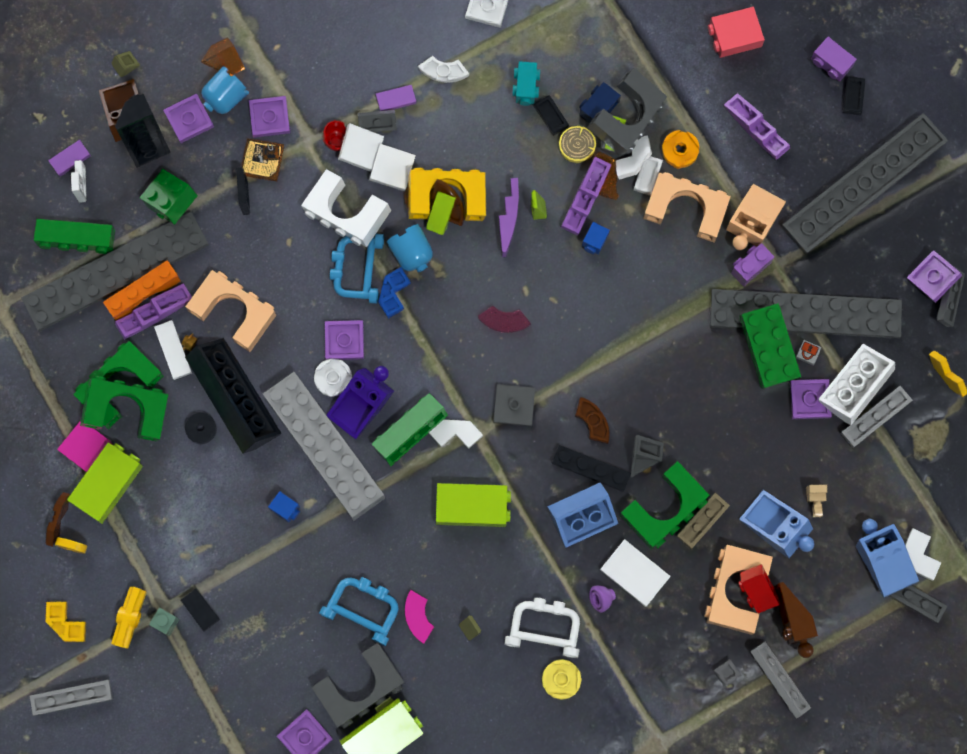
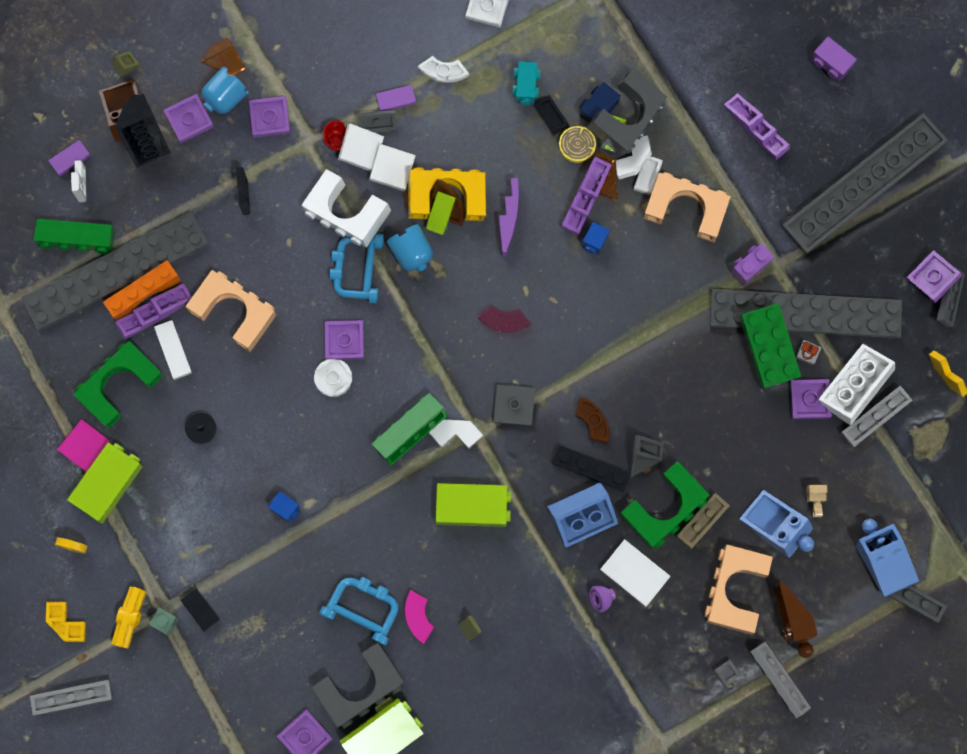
(53, 528): reddish brown tile -> none
(151, 404): green arch -> none
(168, 196): green brick -> none
(189, 342): pearl gold plate -> none
(232, 395): black slope -> none
(262, 159): tile -> none
(324, 446): light grey brick -> none
(358, 404): dark purple slope -> none
(392, 284): blue tile -> none
(538, 206): lime slope -> none
(557, 608): white bar -> none
(561, 679): light yellow tile -> none
(678, 159): light orange plate -> none
(736, 32): coral brick -> none
(754, 217): light nougat slope -> none
(759, 589): red brick -> none
(853, 95): black tile -> none
(916, 547): white tile -> none

